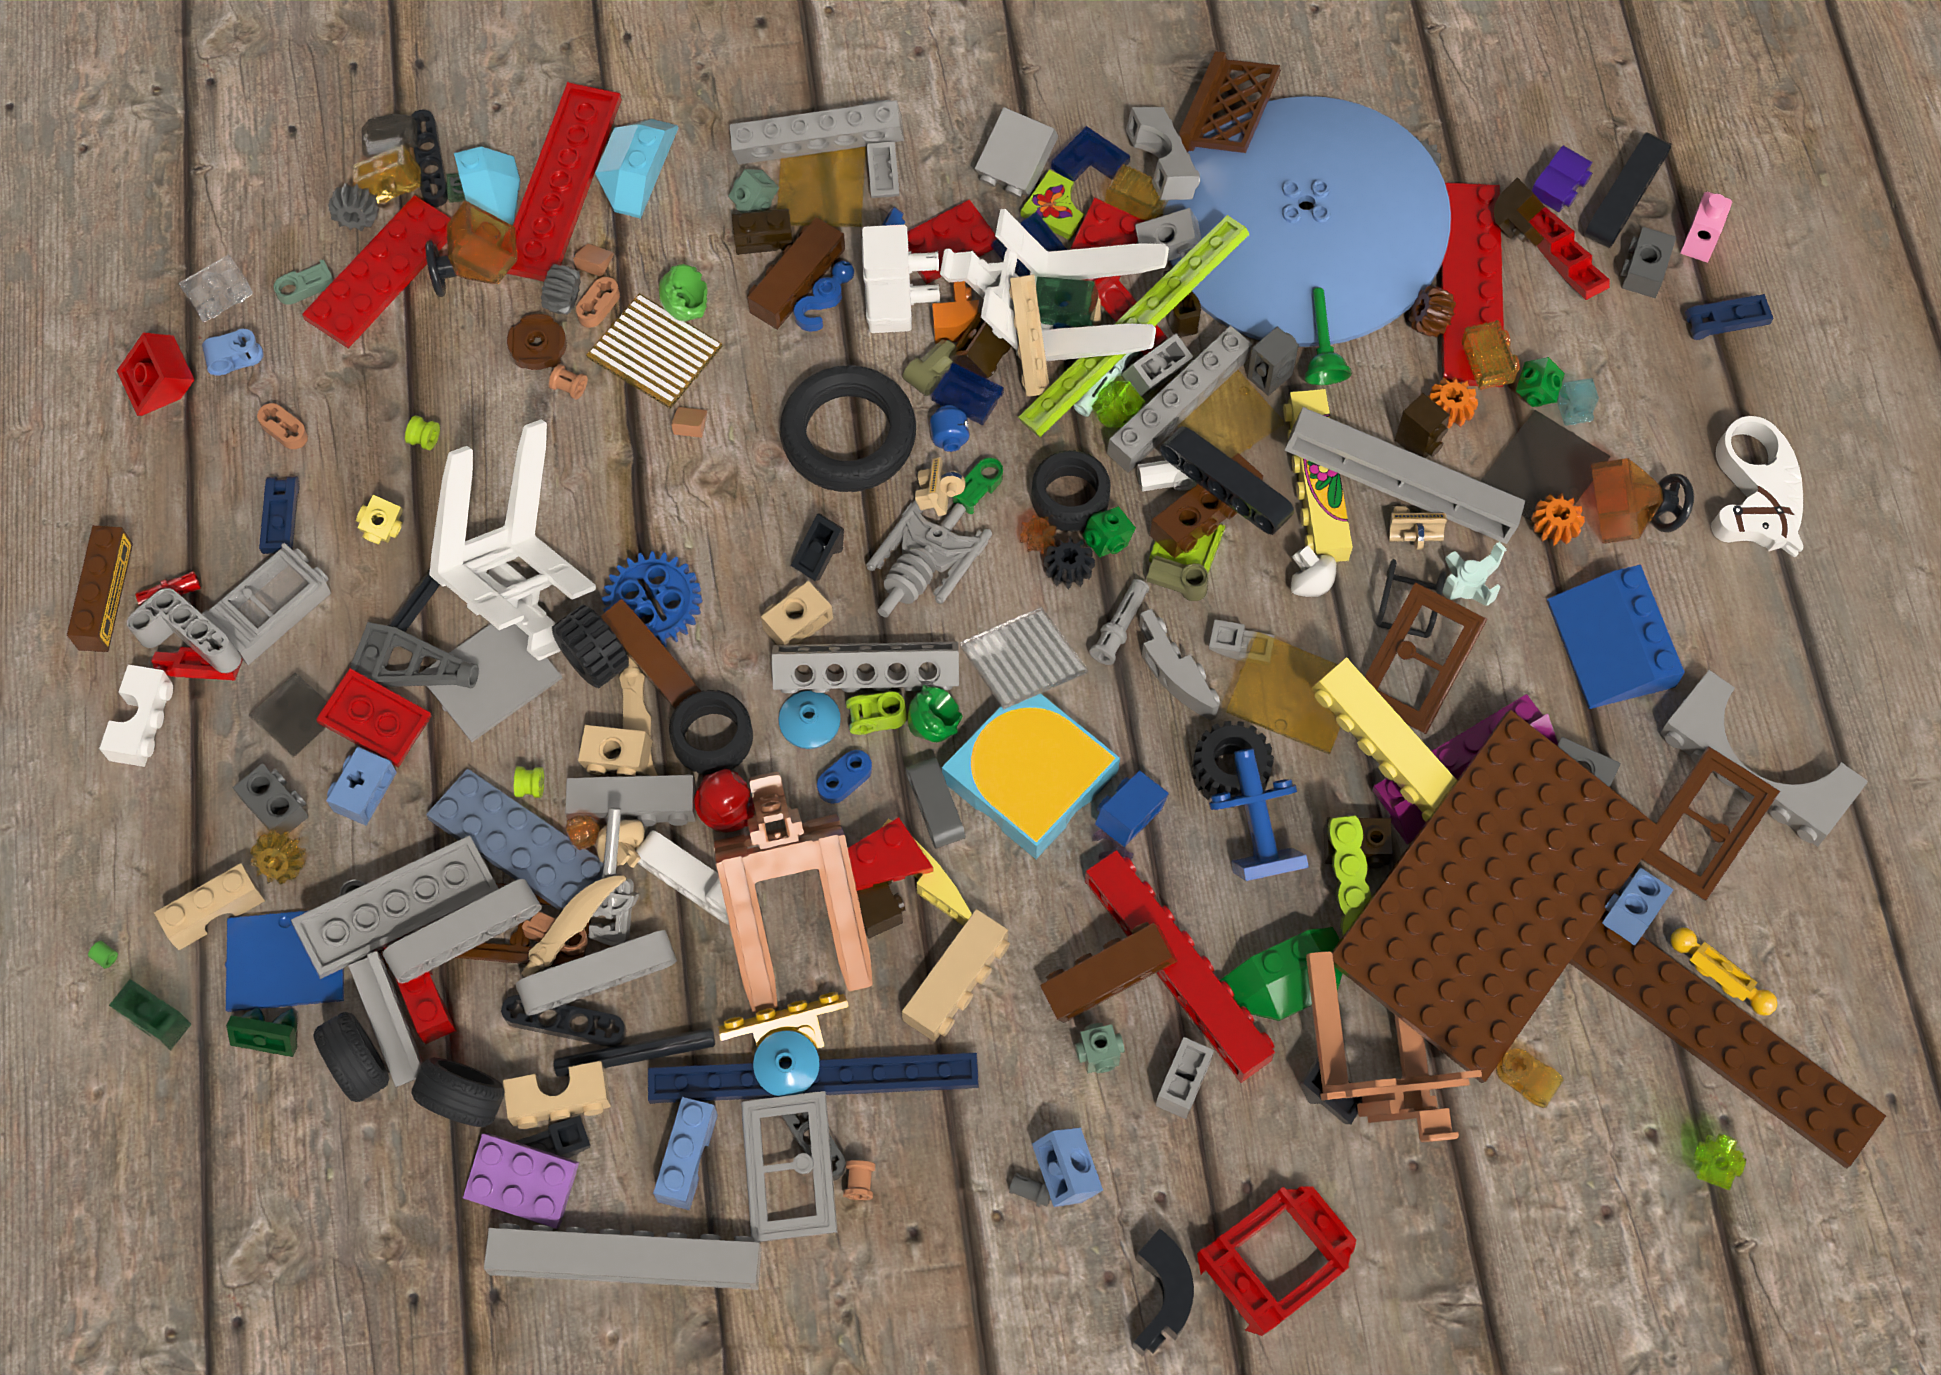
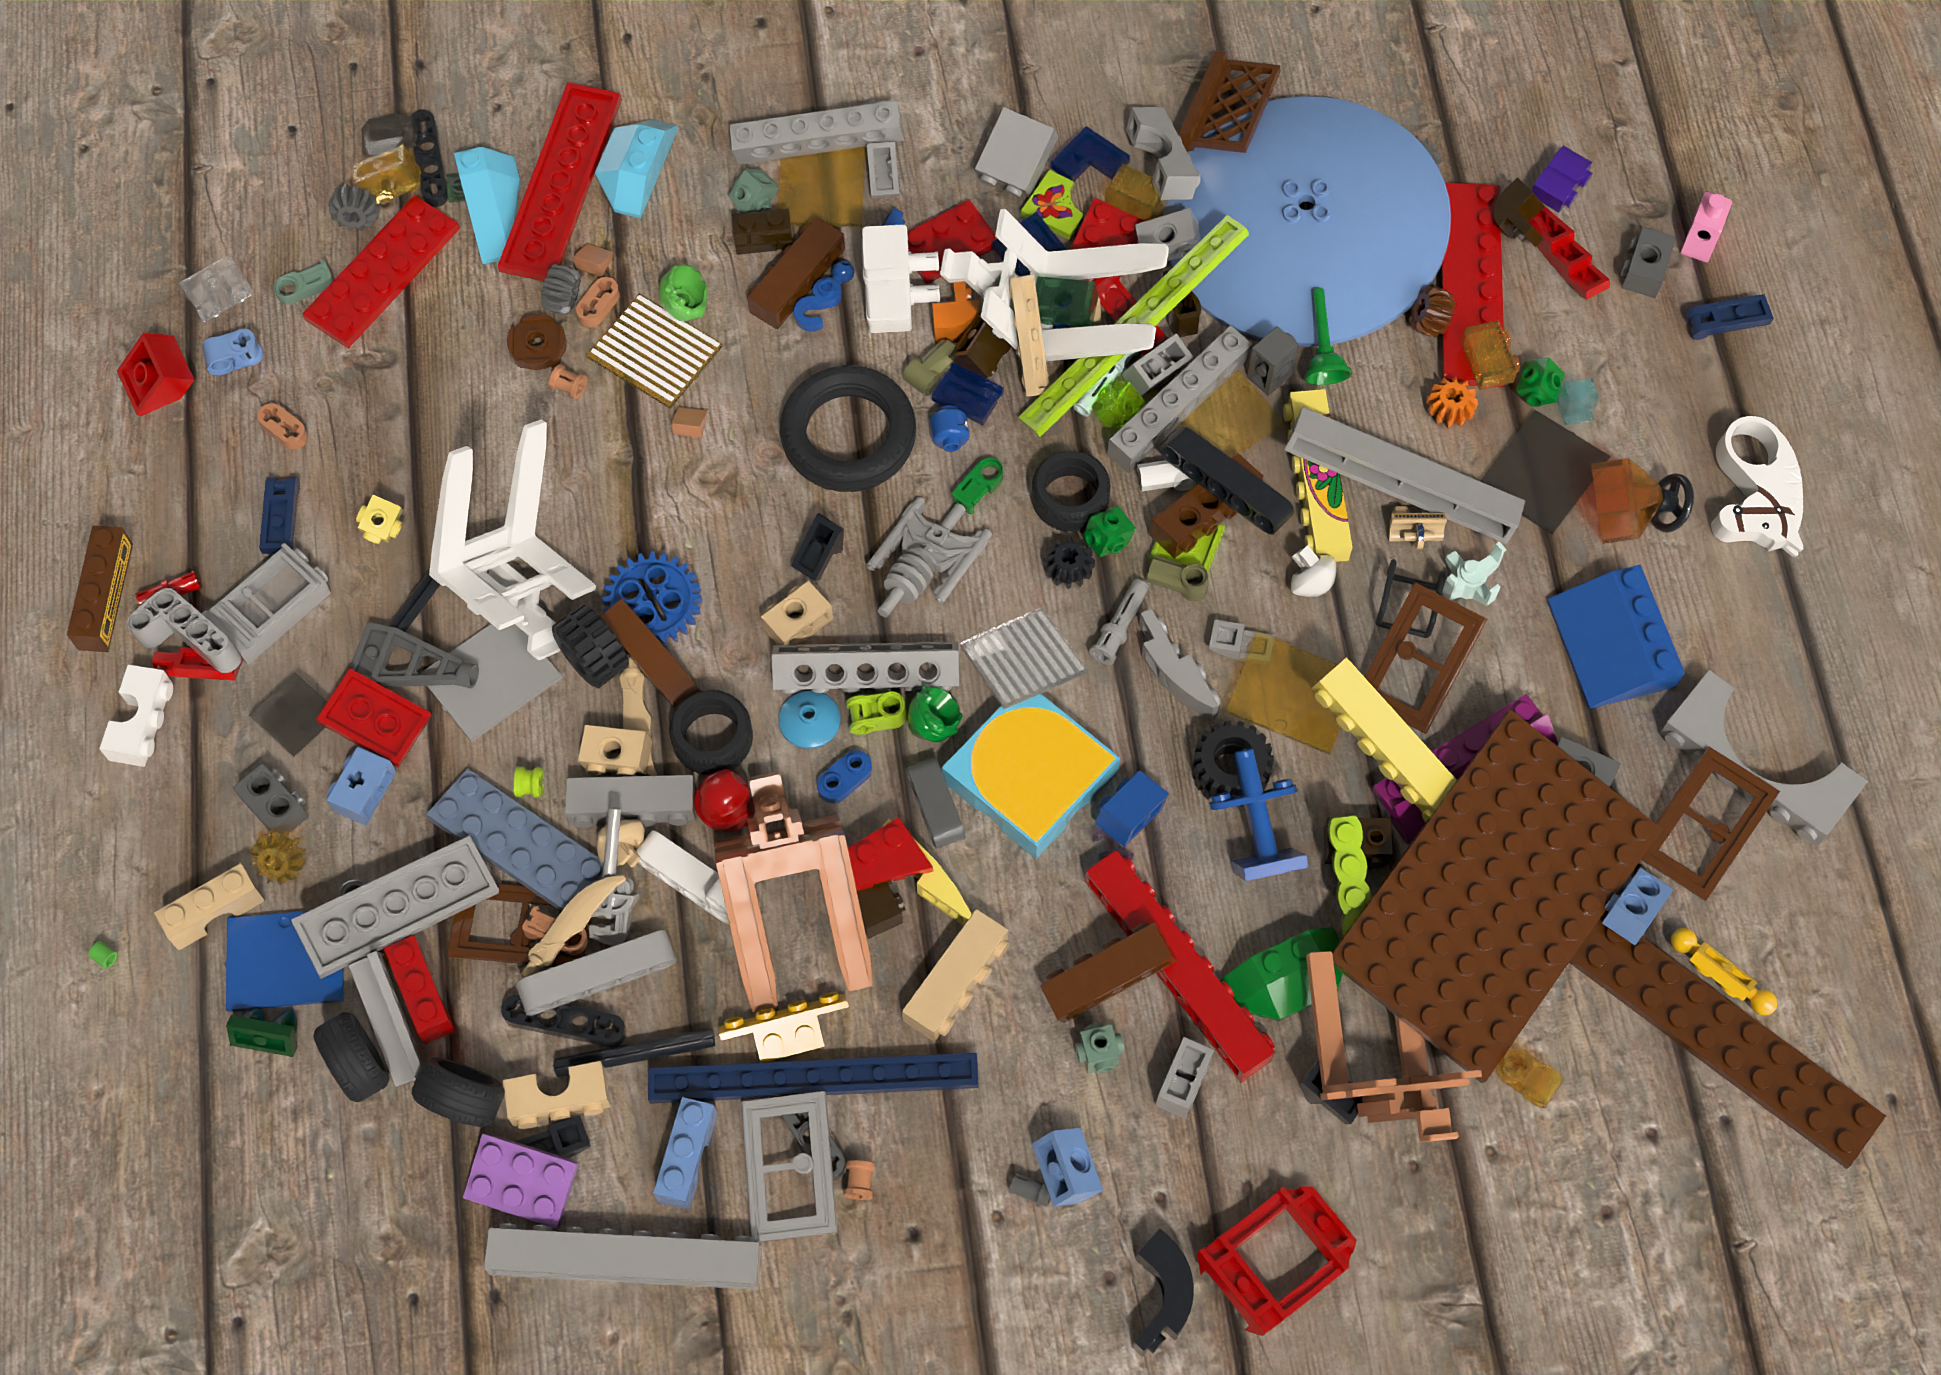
(150, 1014): clear green brick -> none
(422, 432): lime wheel -> none
(461, 930): light grey beam -> none
(478, 249): clear orange piece -> none
(582, 831): clear orange piece -> none
(801, 1072): dark azure dish -> none
(938, 487): tan hips -> none
(1034, 541): clear orange gear -> none
(1422, 427): dark brown brick -> none
(1557, 519): orange gear -> none
(1627, 190): black beam -> none
(1719, 1172): clear neon green brick -> none

